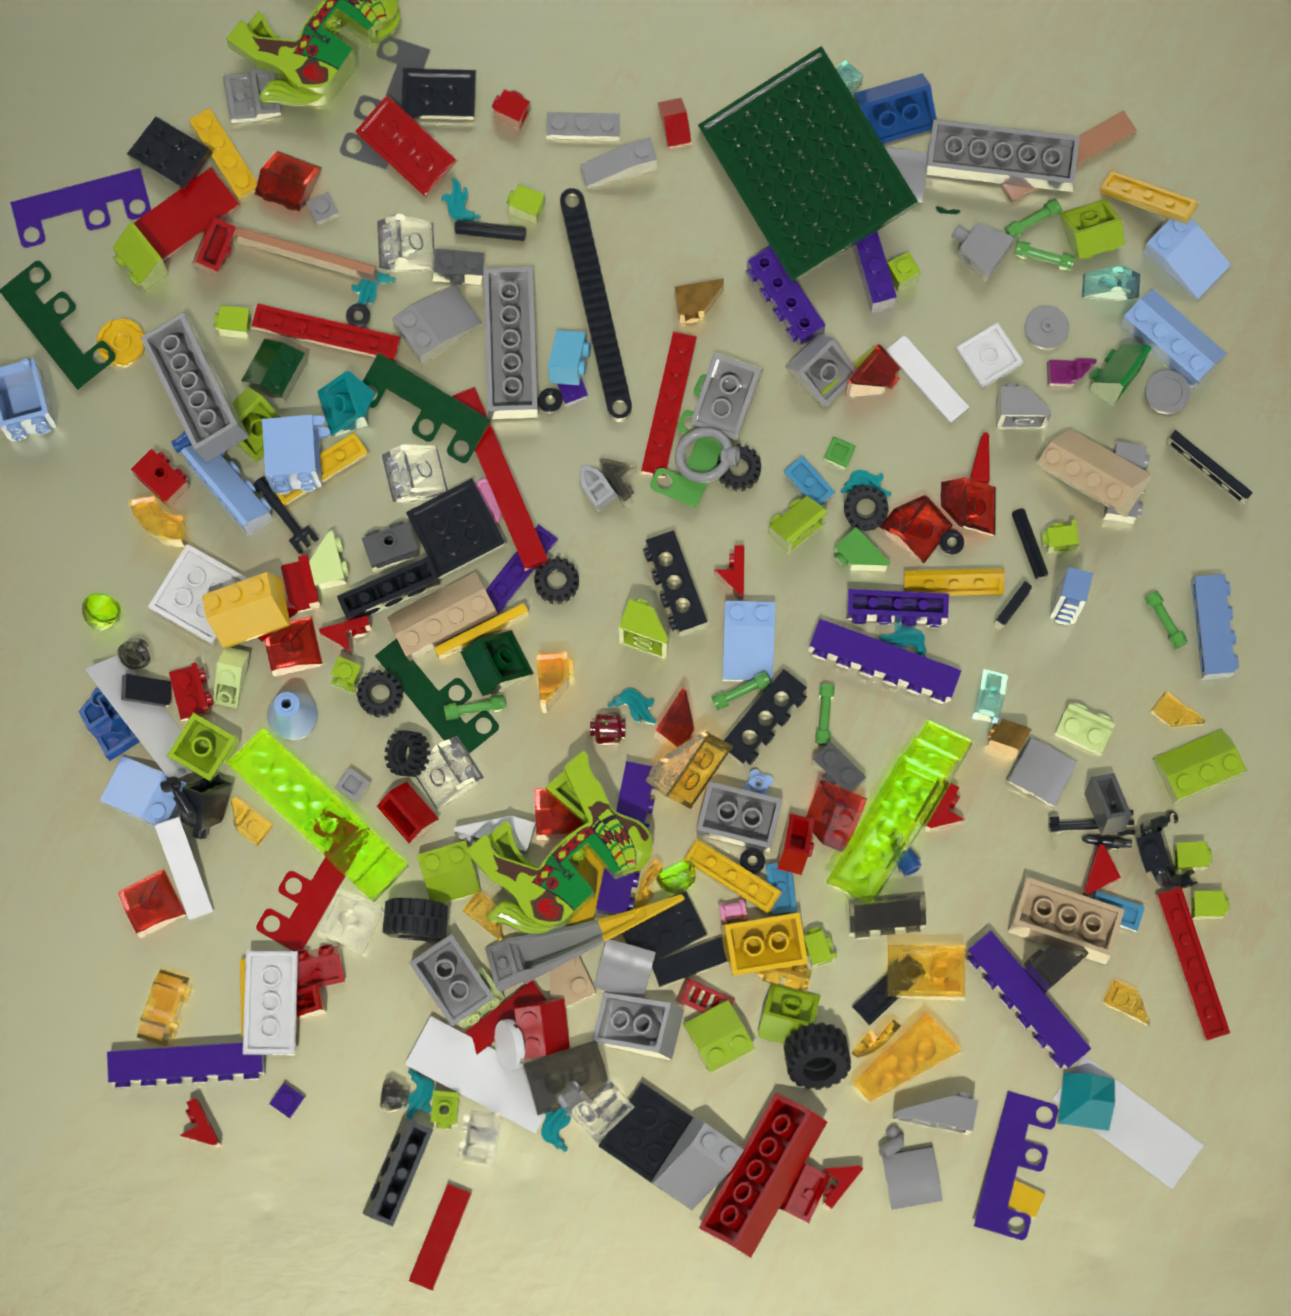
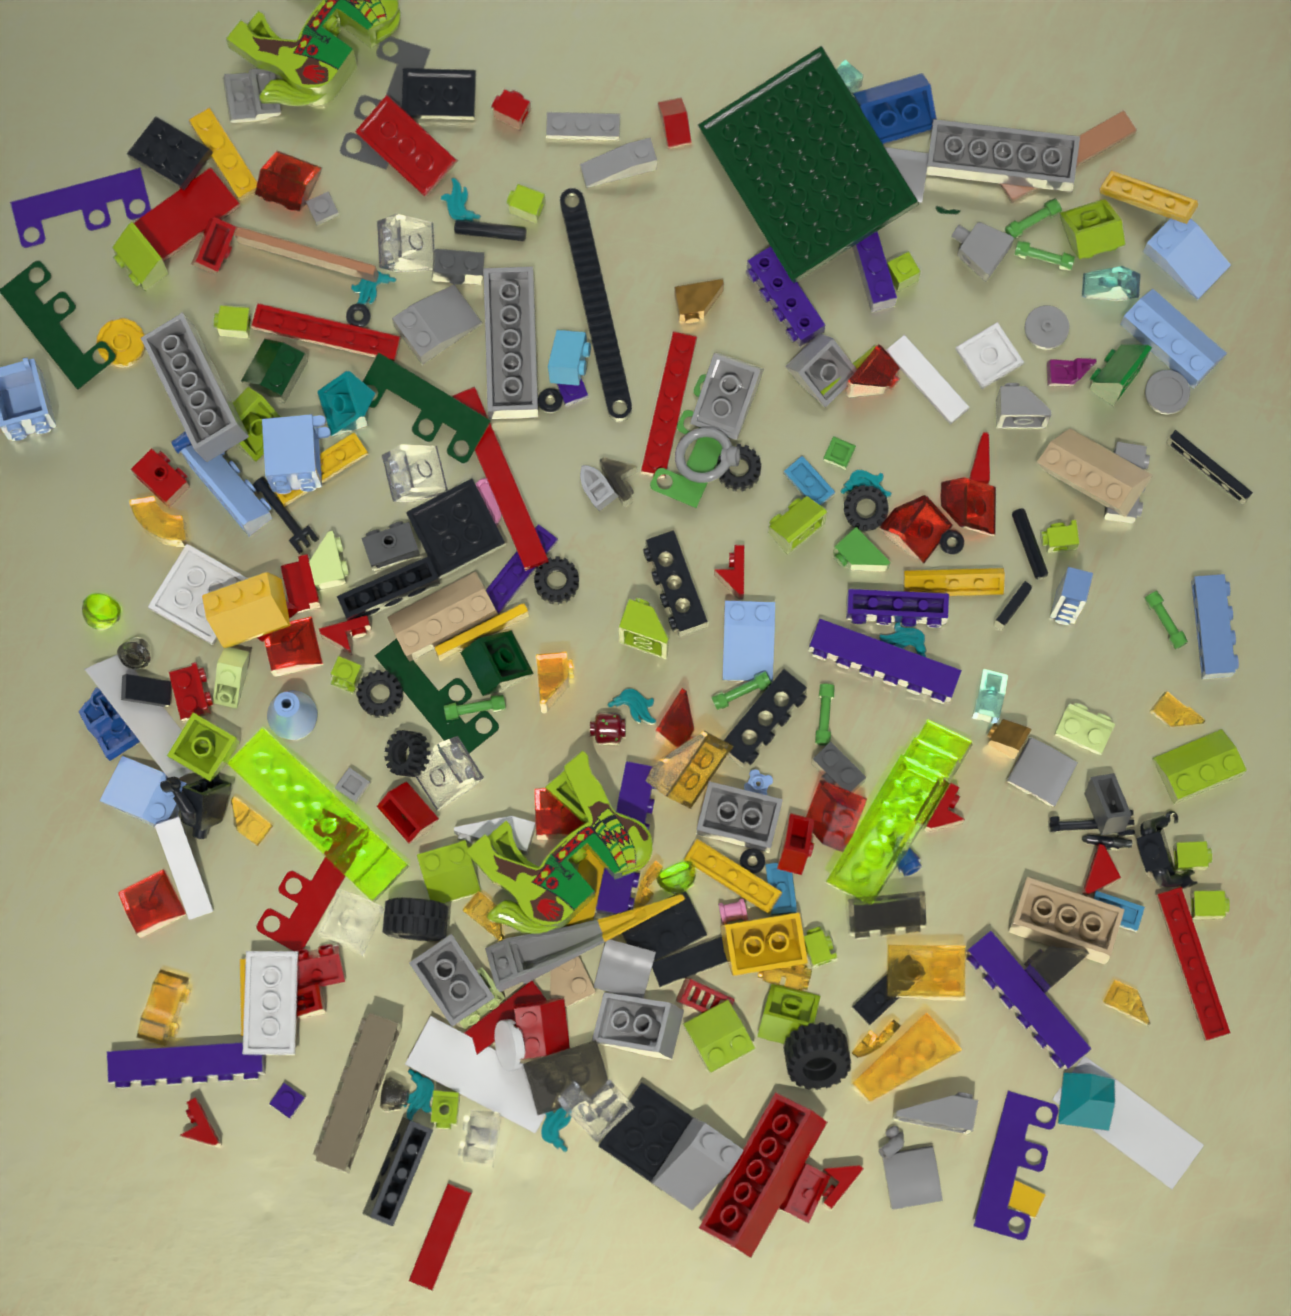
(358, 1092): none -> dark tan brick

